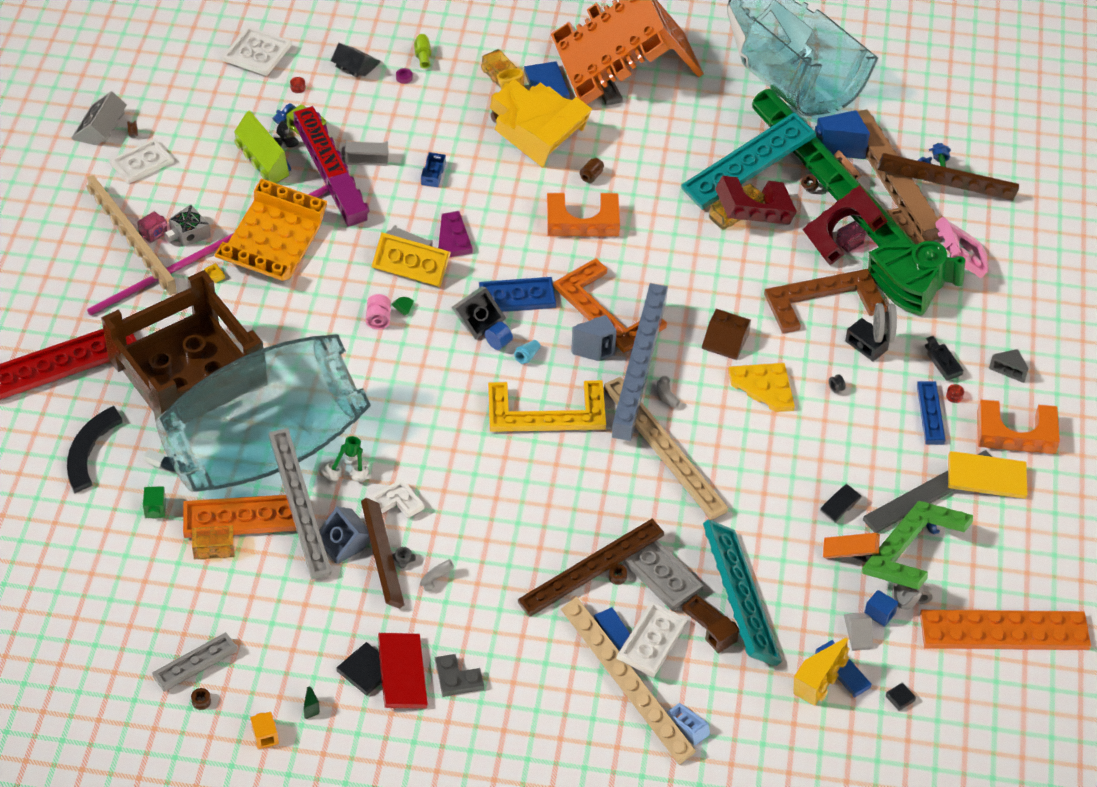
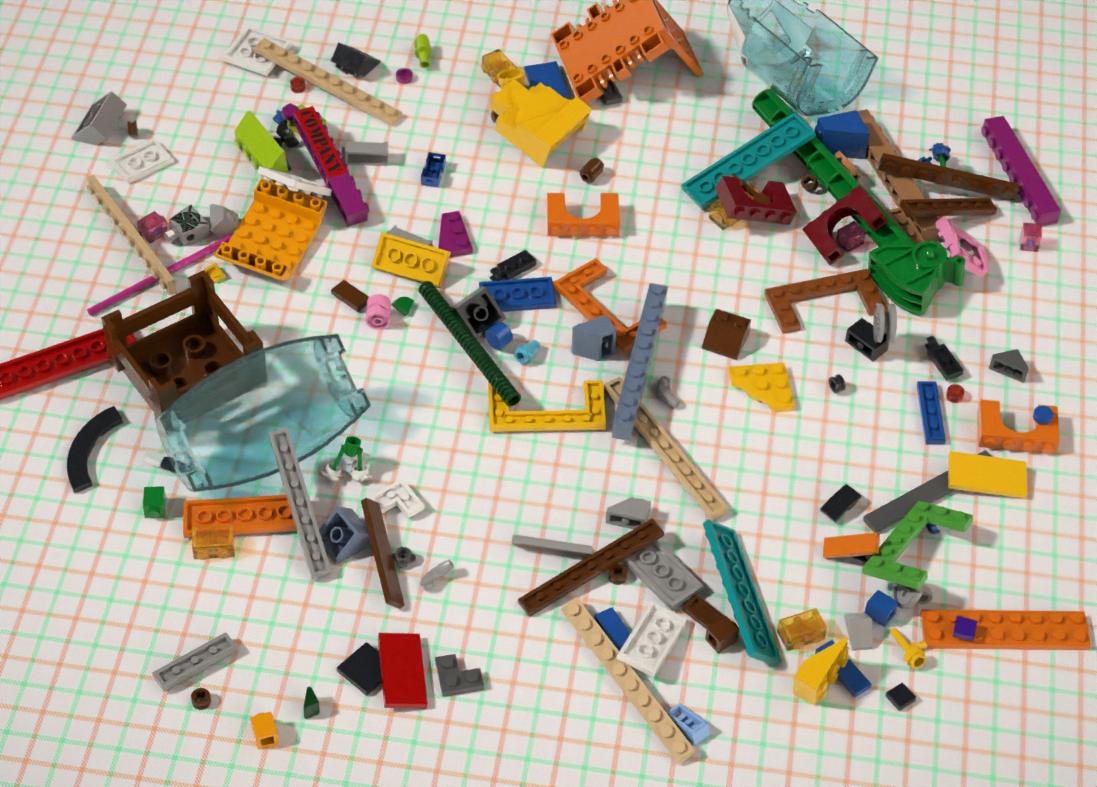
(222, 220): none -> light grey slope
(287, 112): none -> magenta tile
(294, 182): none -> white plate
(328, 82): none -> tan plate
(350, 295): none -> reddish brown tile
(469, 344): none -> dark green piece
(513, 266): none -> black plate
(552, 545): none -> light grey tile
(629, 513): none -> light grey slope
(759, 197): none -> reddish brown piece
(801, 629): none -> clear yellow brick
(914, 654): none -> yellow piece
(948, 207): none -> reddish brown plate
(964, 628): none -> dark purple tile
(1021, 170): none -> magenta brick
(1030, 237): none -> clear pink brick
(1042, 415): none -> blue tile

